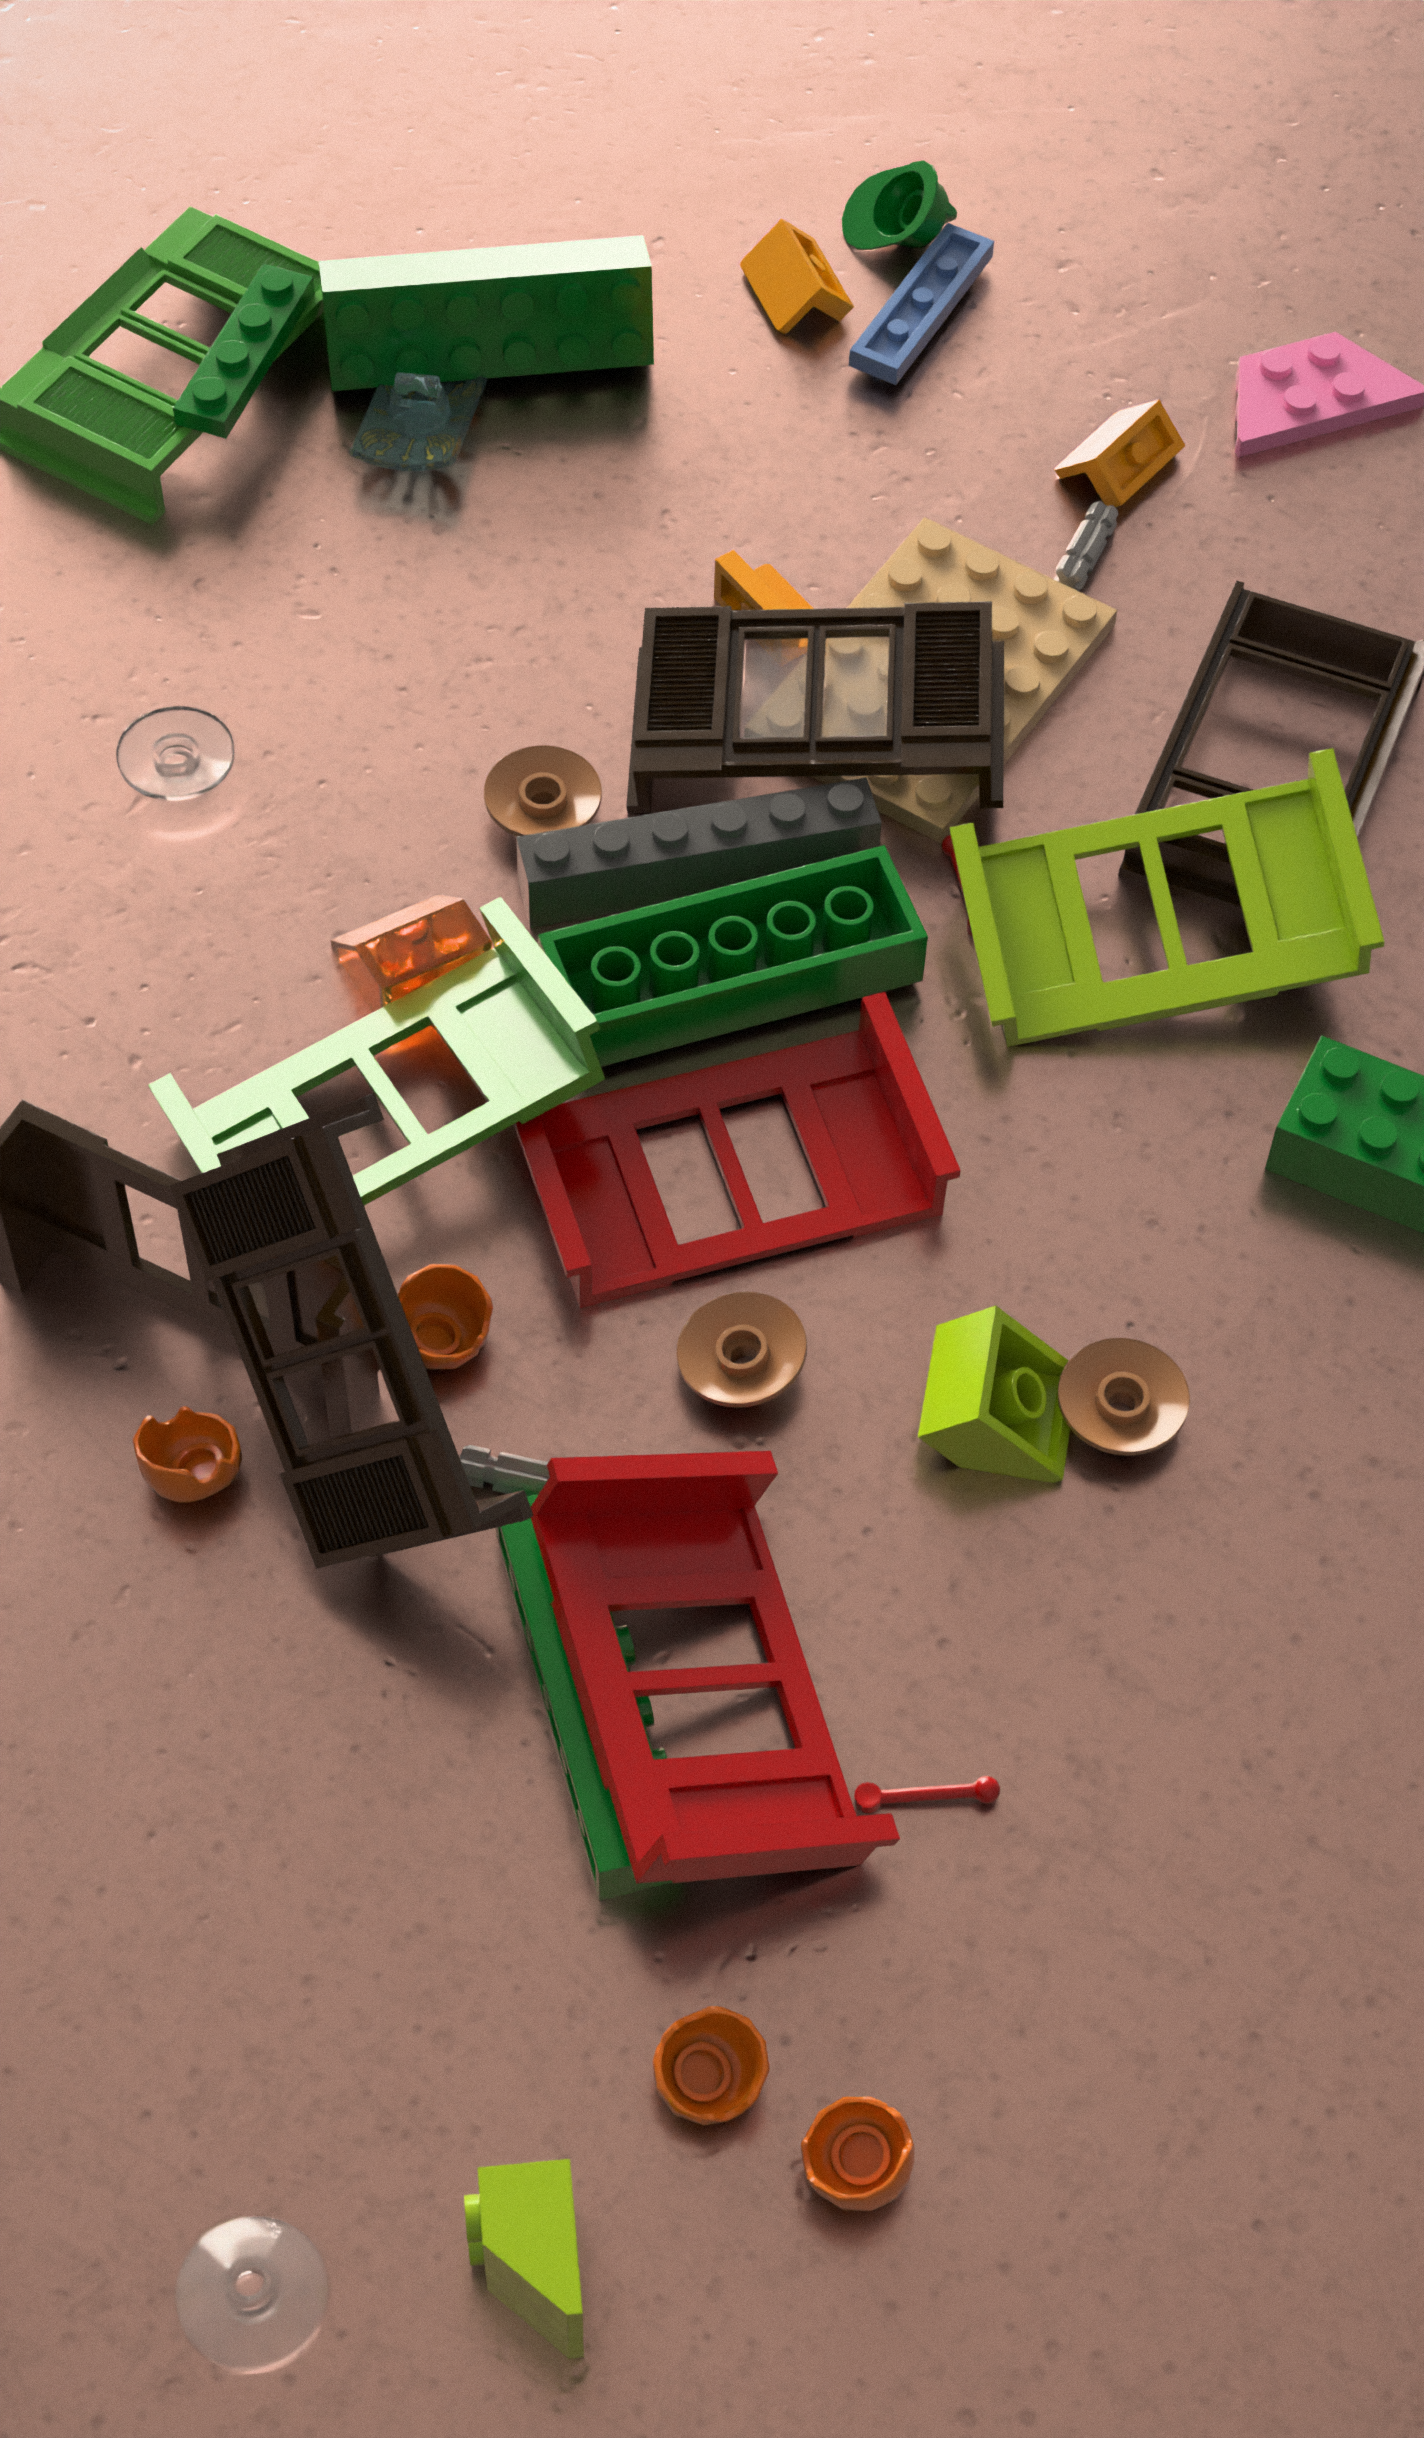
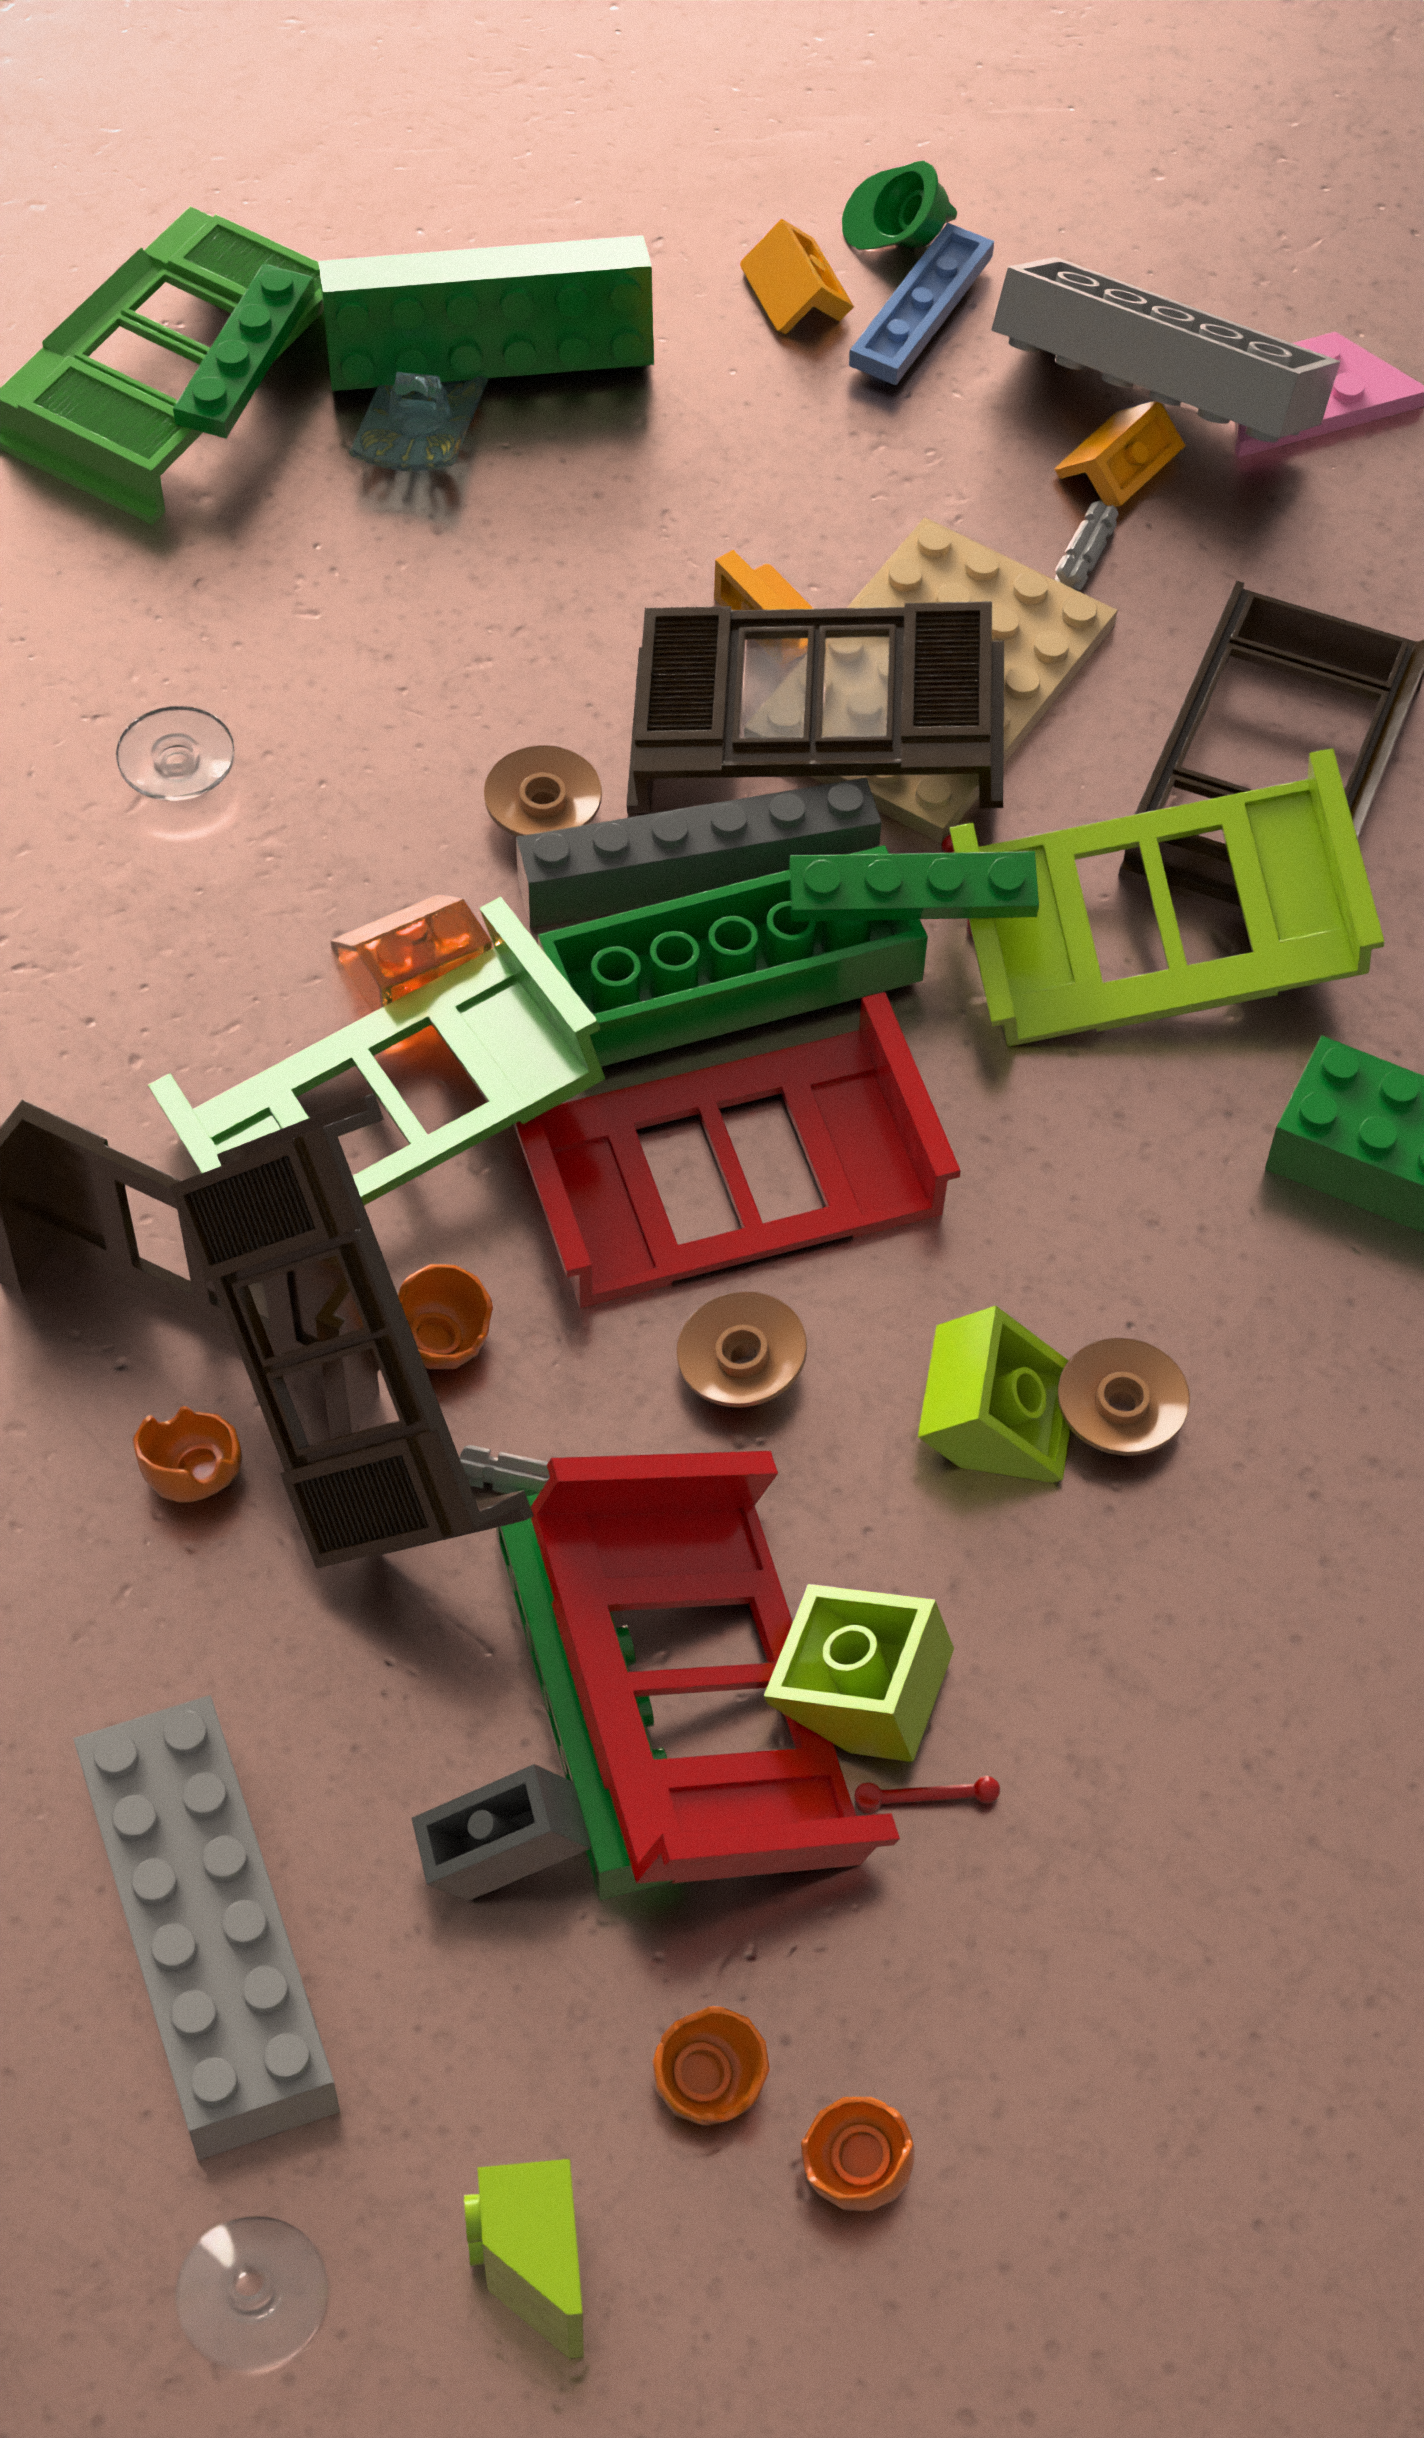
(206, 1928): none -> light grey brick
(500, 1832): none -> dark grey brick
(862, 1669): none -> lime slope
(913, 886): none -> green plate
(1165, 348): none -> light grey brick

